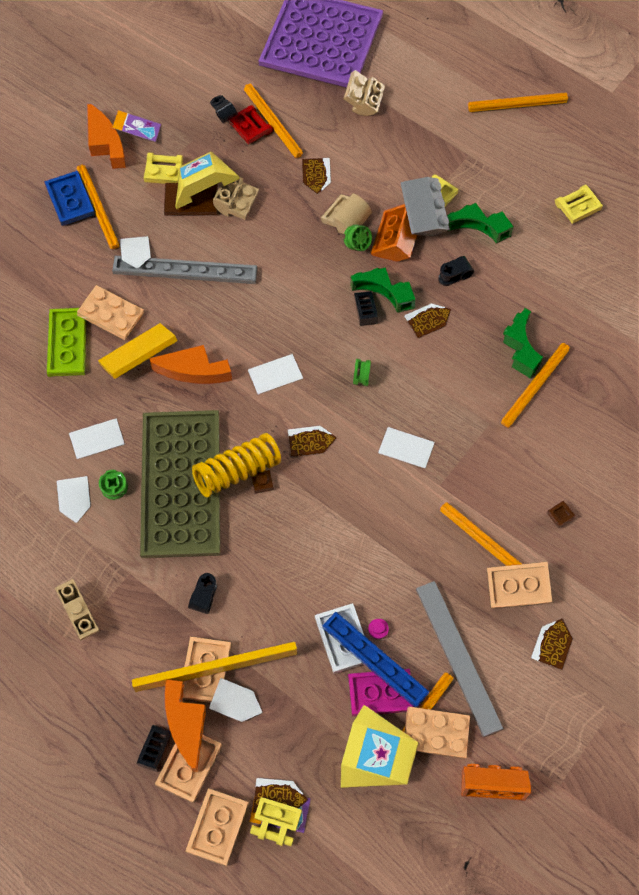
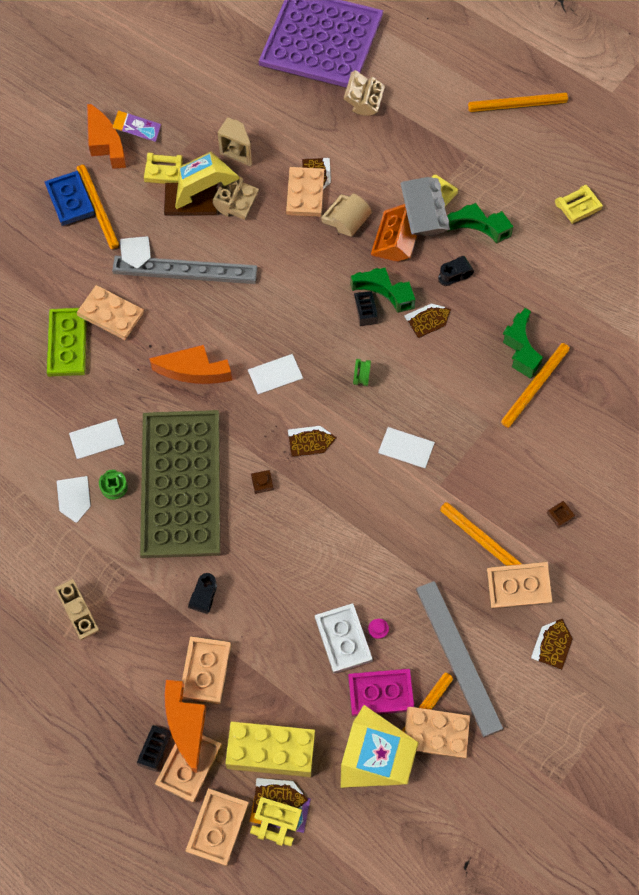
(137, 350): yellow tile -> none
(215, 666): yellow tile -> none
(224, 109): black piece -> none
(234, 141): none -> tan slope
(235, 701): white sticker -> none
(240, 466): yellow piece -> none
(245, 126): red plate -> none
(270, 749): none -> light yellow brick
(273, 121): light orange axle -> none
(305, 191): none -> light nougat plate
(357, 238): bright green wheel -> none
(375, 659): blue tile -> none
(495, 782): orange slope -> none

